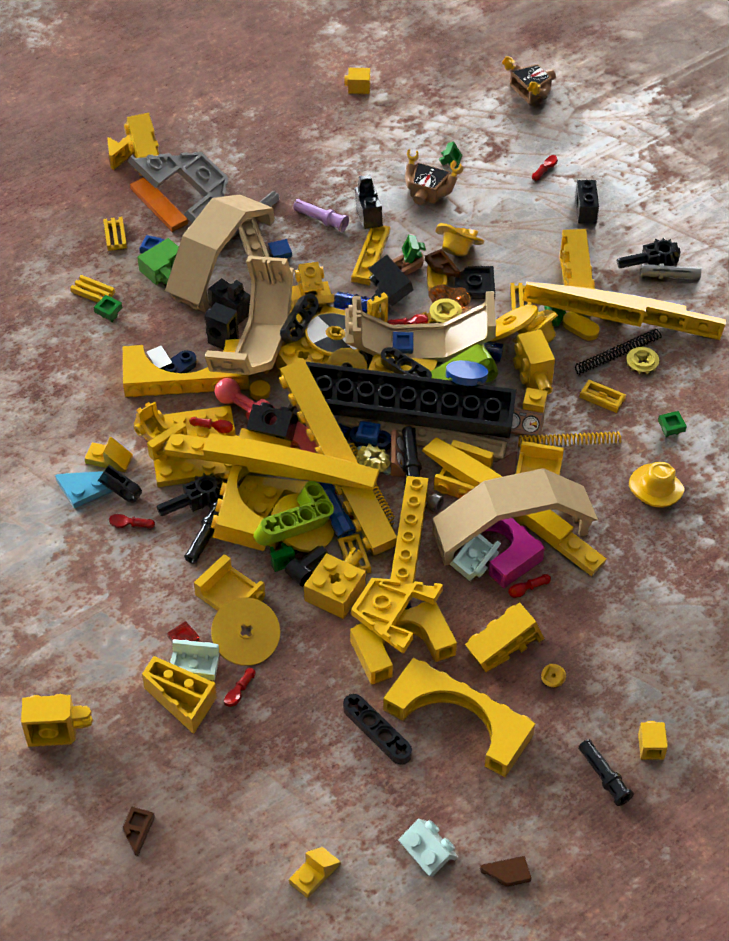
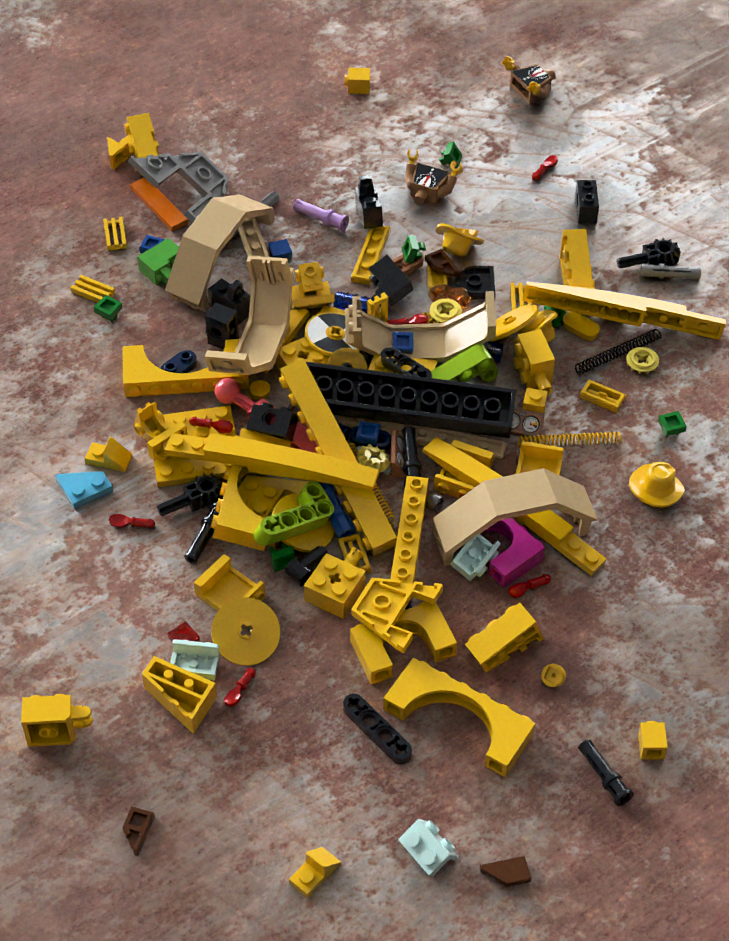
(120, 484): black piece -> none
(159, 357): white sticker -> none
(306, 314): black beam -> none
(466, 372): tile -> none

